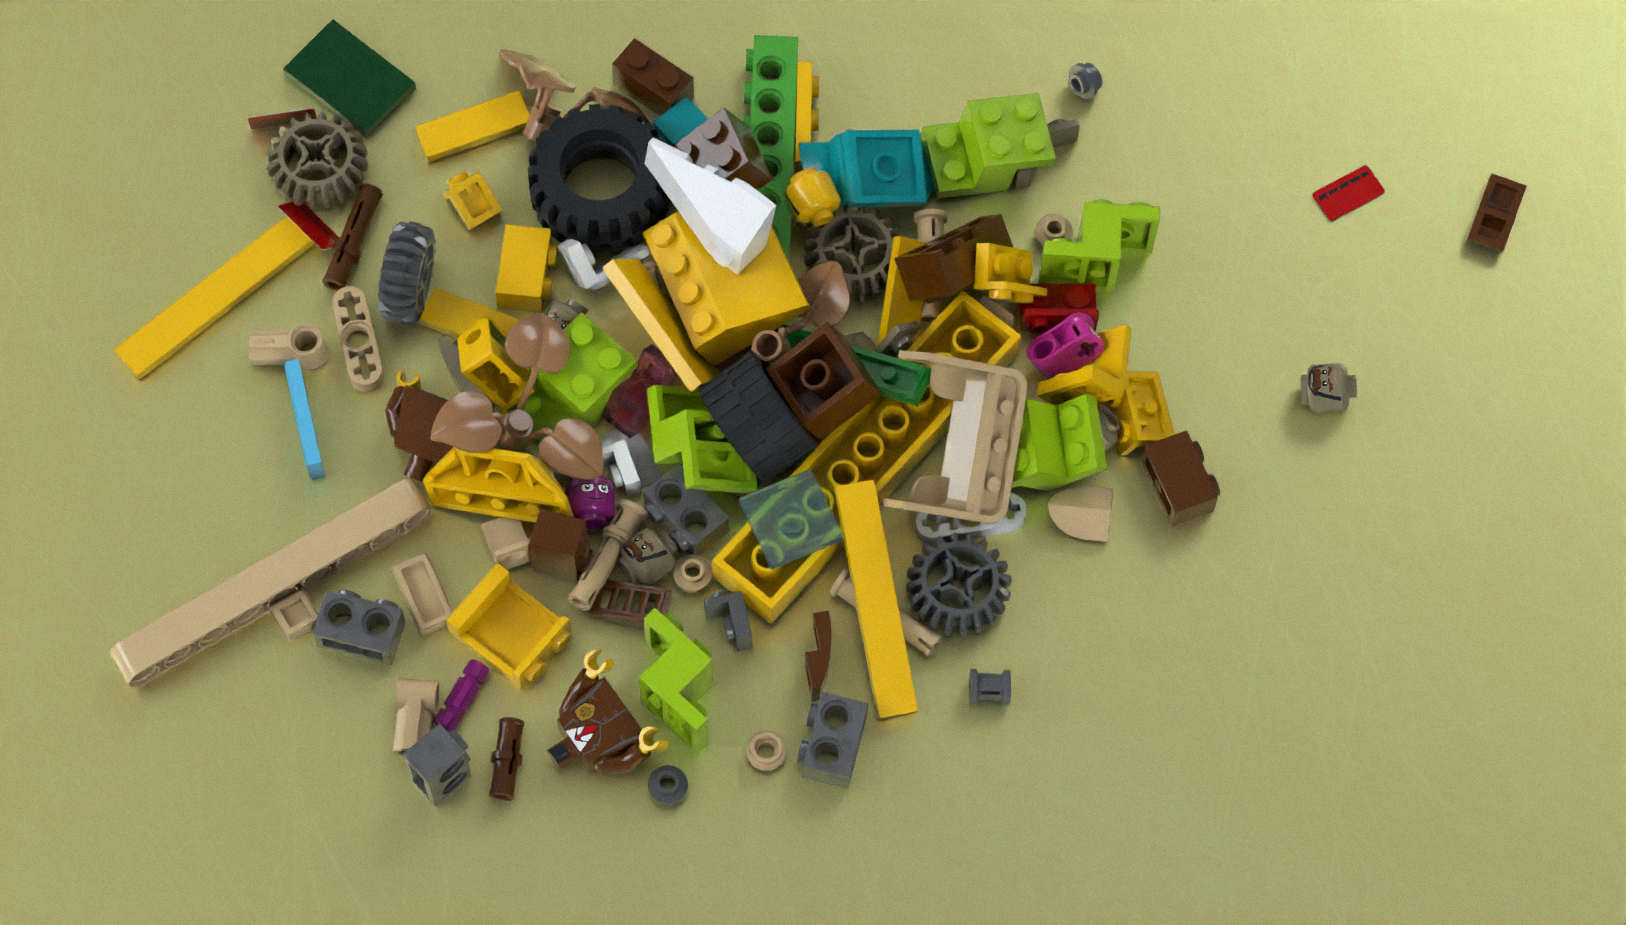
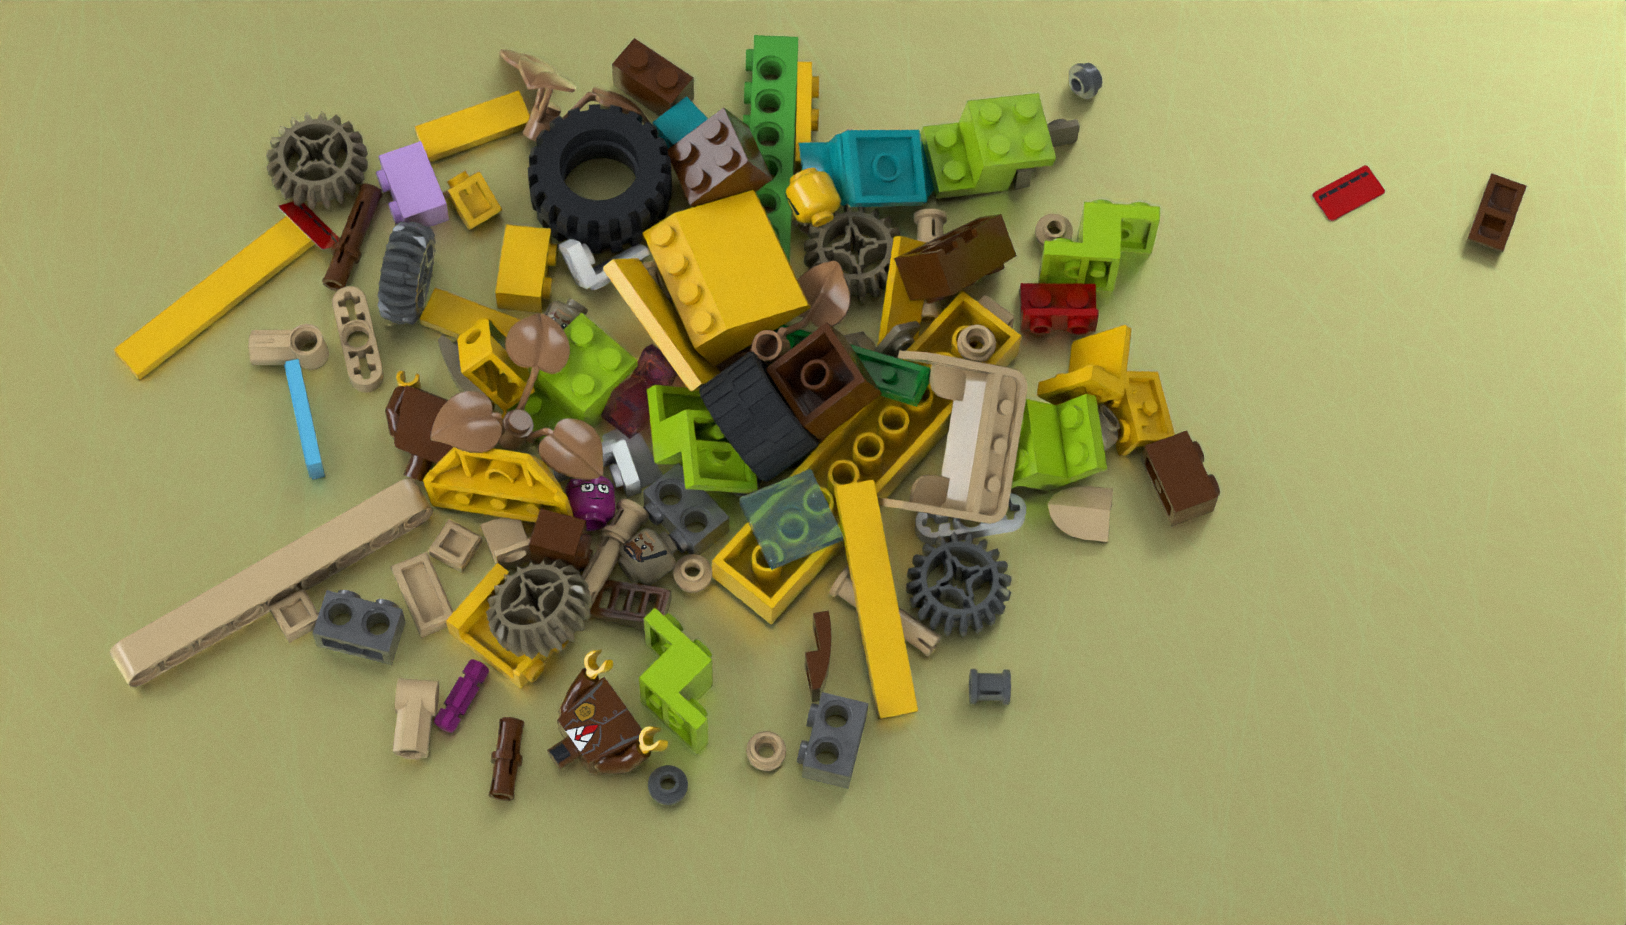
(279, 118): sticker -> none
(349, 78): dark green tile -> none
(412, 186): none -> lavender brick
(438, 763): flat silver brick -> none
(455, 546): none -> tan tile
(539, 608): none -> dark tan gear
(724, 215): white wedge -> none
(737, 622): dark grey bracket -> none
(980, 334): none -> tan plate
(1005, 273): yellow bracket -> none
(1063, 349): dark pink piece -> none
(1328, 388): dark tan head -> none

